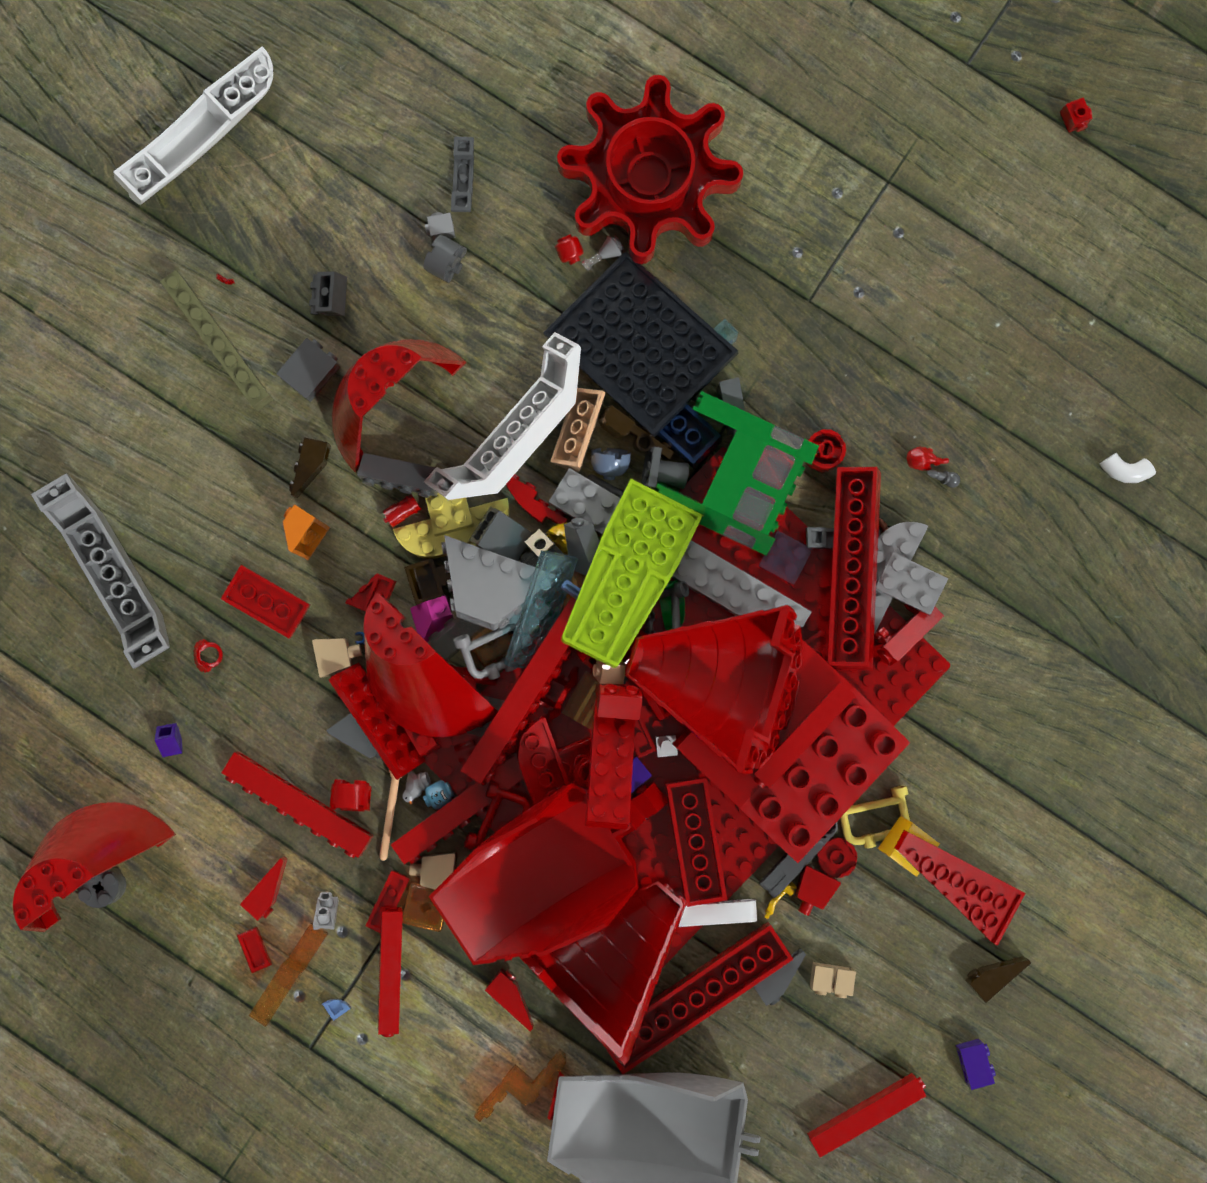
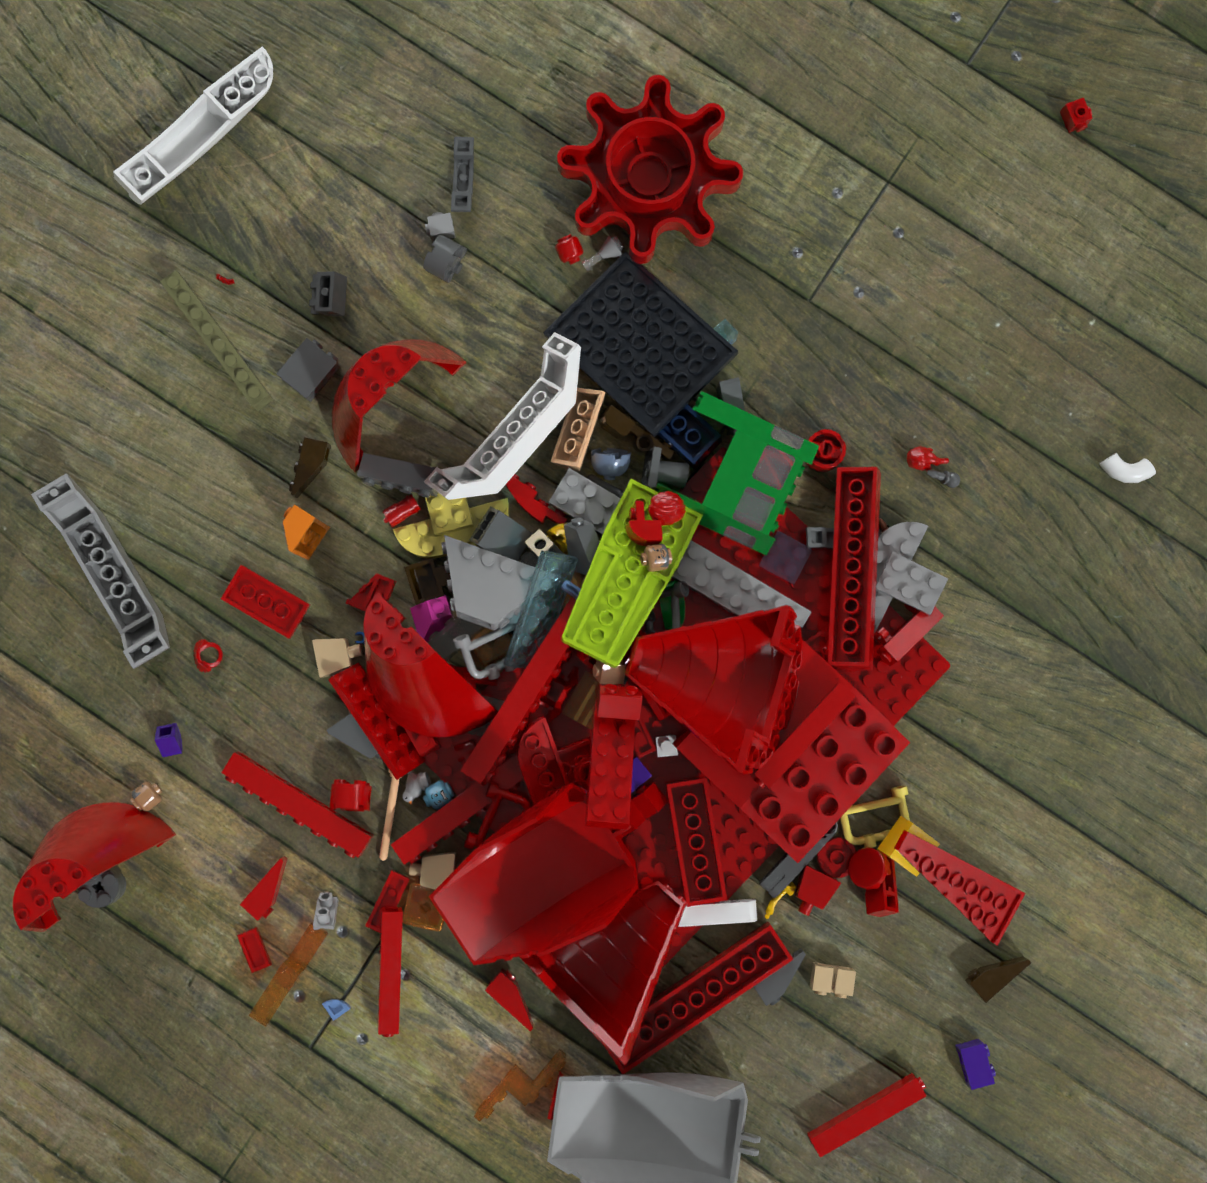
(146, 796): none -> medium nougat head
(640, 530): none -> red brick
(656, 557): none -> medium nougat head
(667, 507): none -> red hair
(868, 868): none -> red tile
(883, 900): none -> red slope

